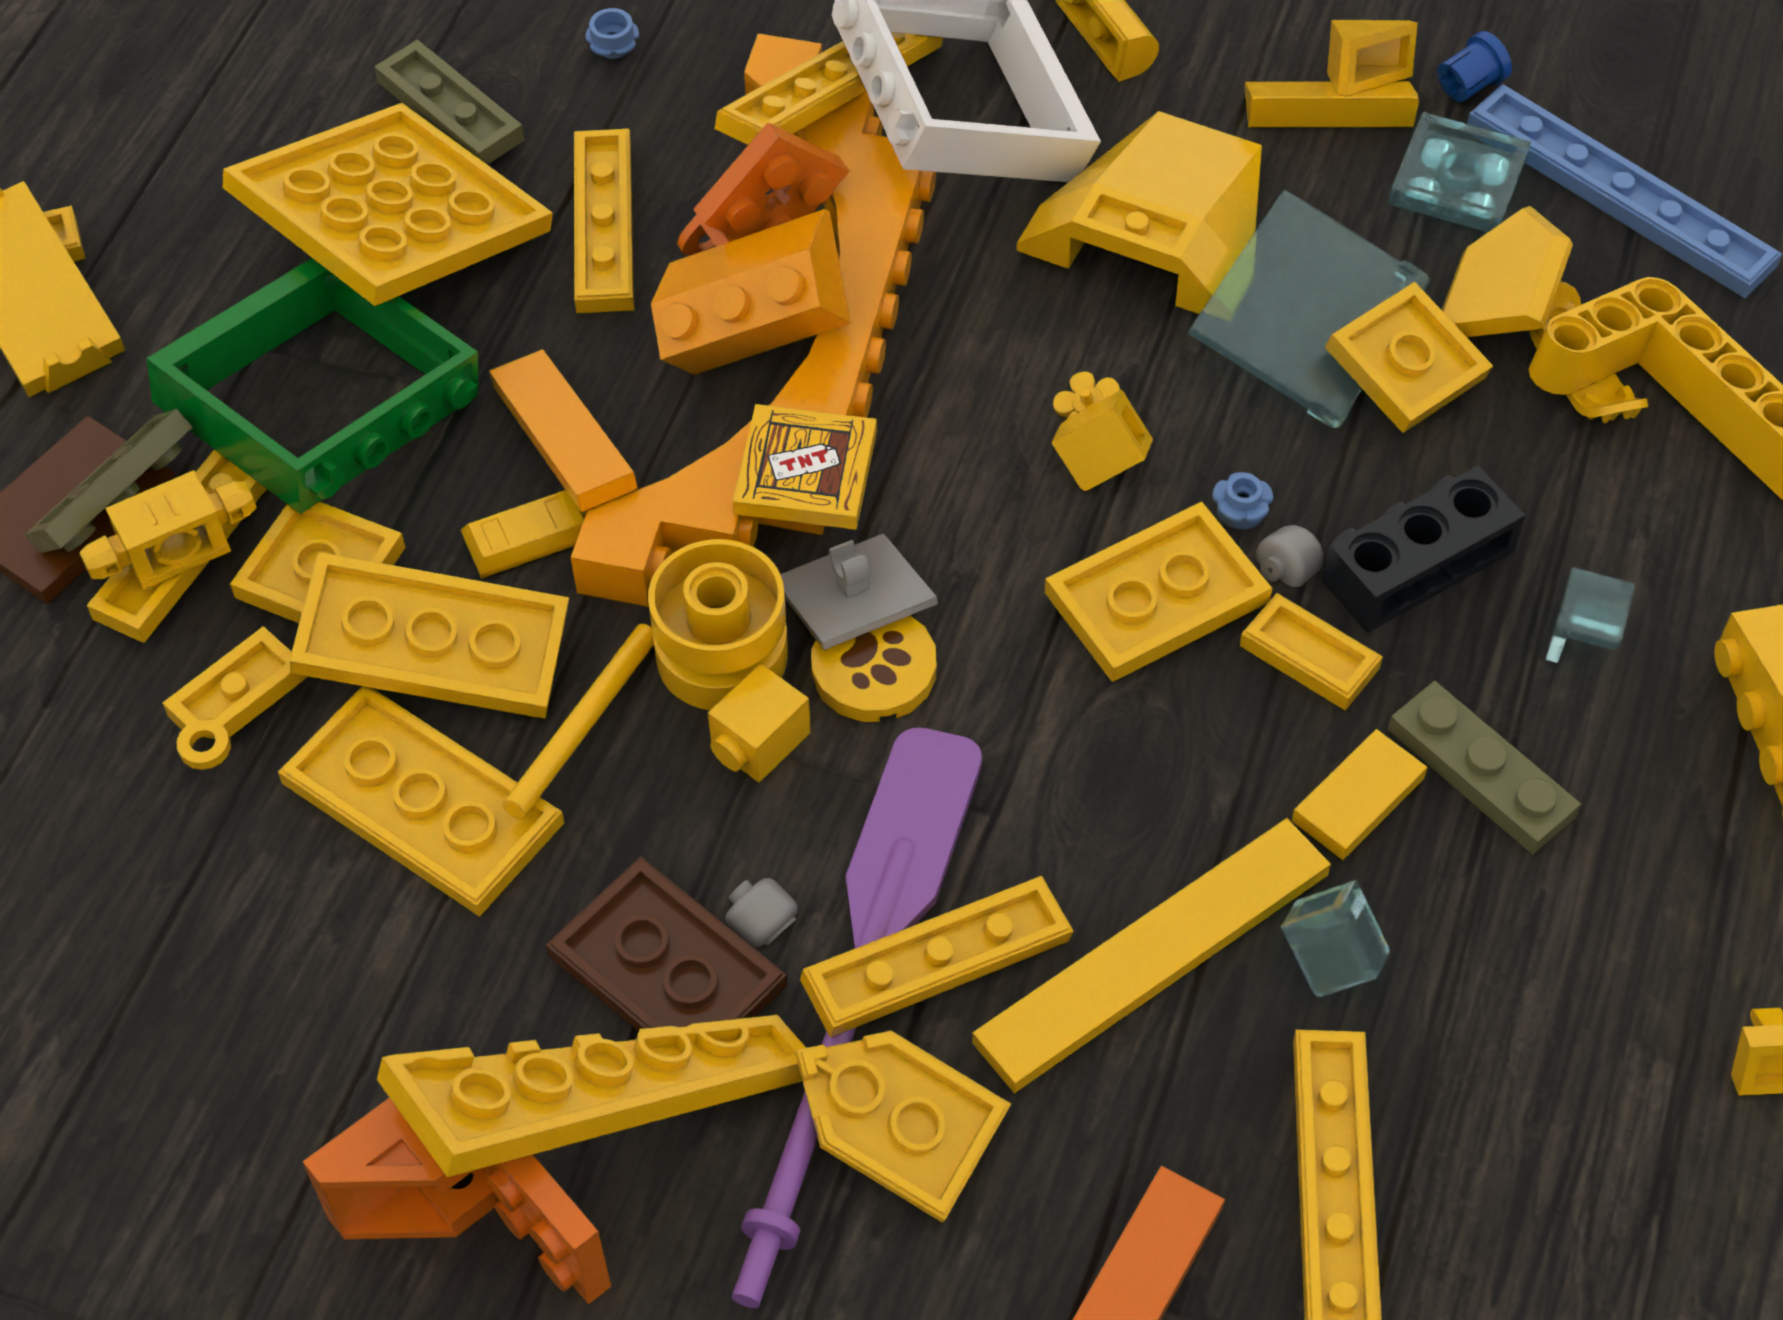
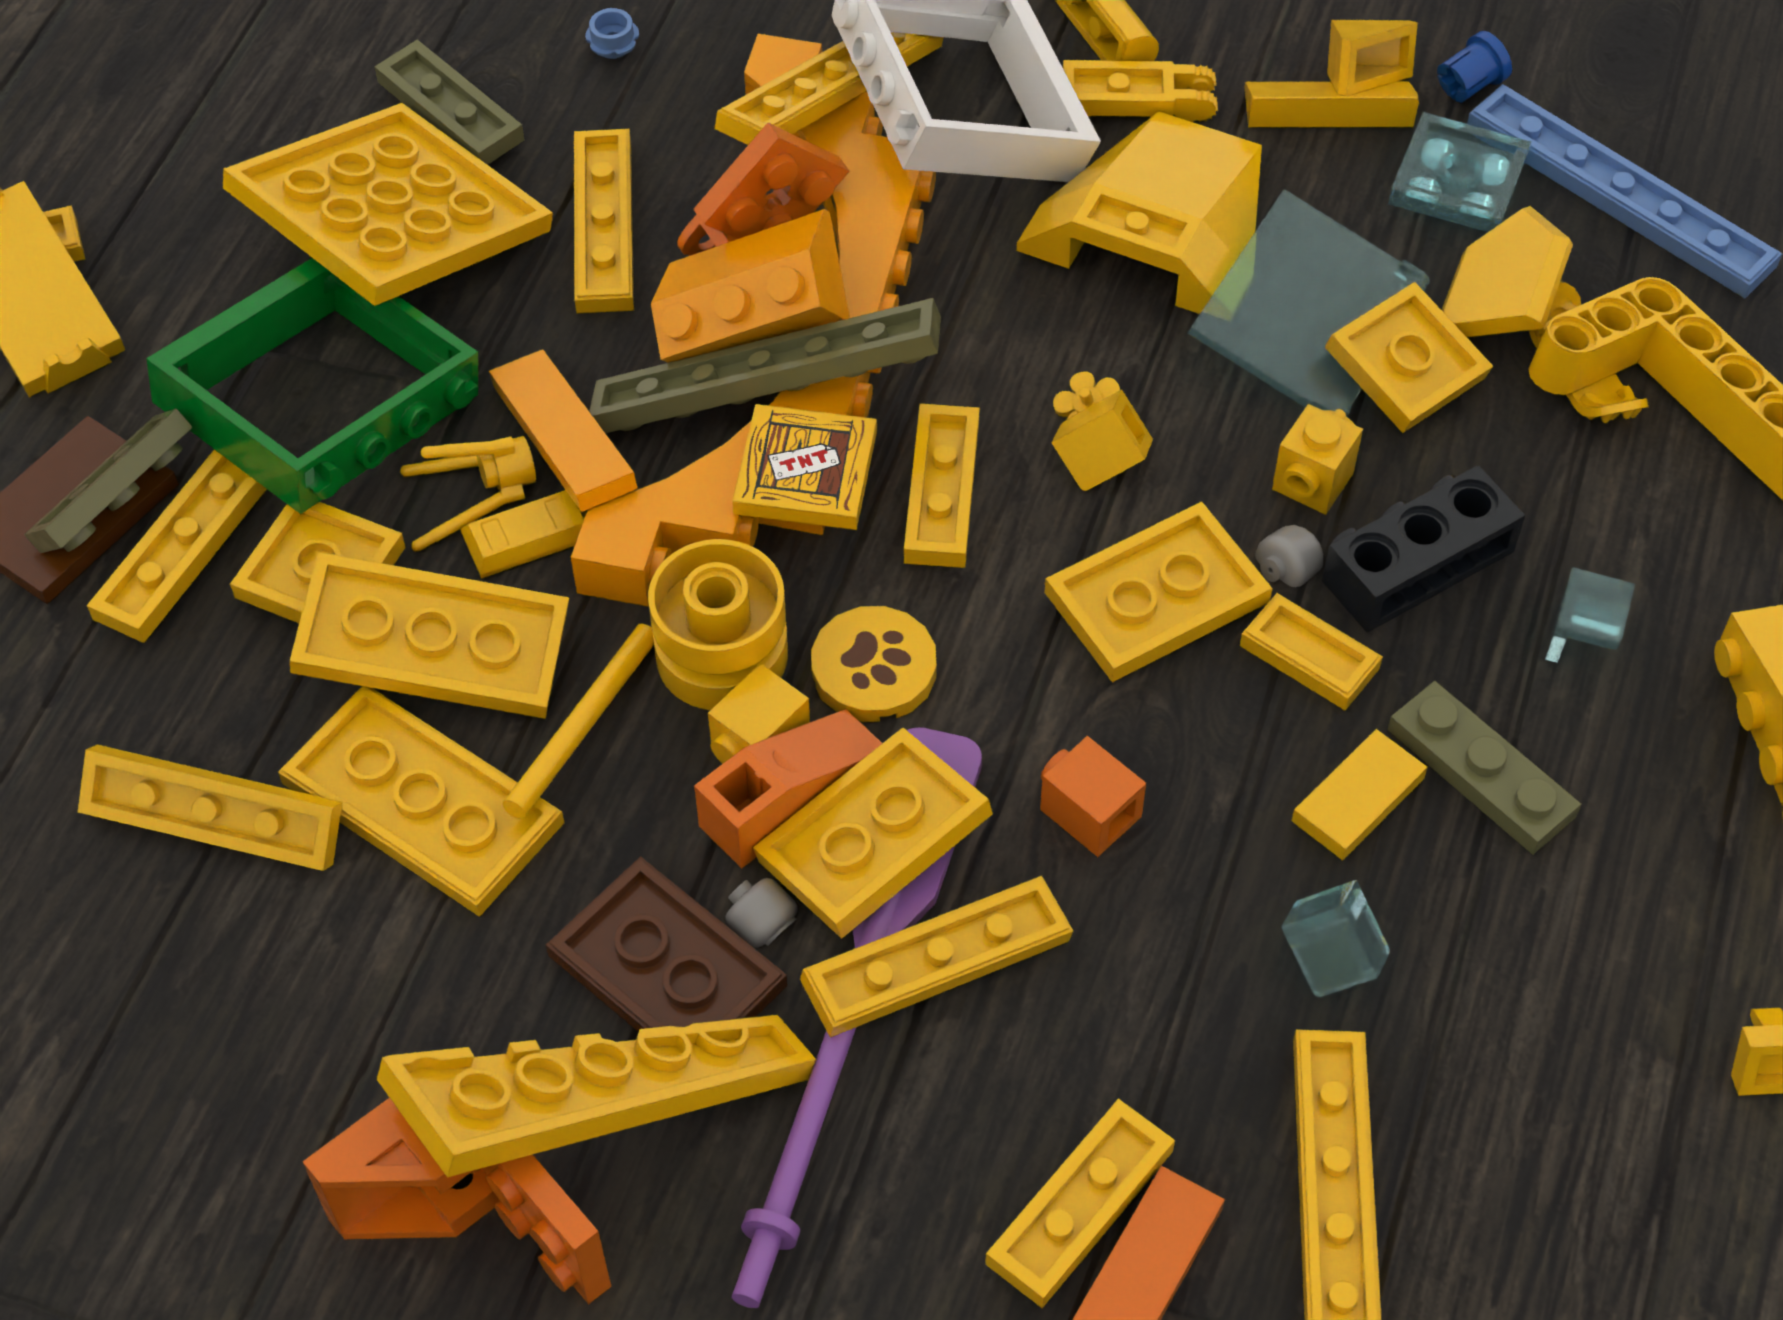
(168, 529): yellow piece -> none
(209, 807): none -> yellow plate
(230, 696): yellow hinge -> none
(501, 464): none -> yellow plant
(767, 366): none -> olive plate
(776, 779): none -> orange slope
(855, 590): light grey piece -> none
(872, 832): none -> yellow plate
(900, 1116): yellow tile -> none
(941, 486): none -> yellow plate
(1079, 1203): none -> yellow plate
(1091, 795): none -> orange brick
(1143, 88): none -> yellow hinge
(1149, 955): yellow tile -> none
(1240, 511): medium blue plate -> none
(1317, 458): none -> yellow brick

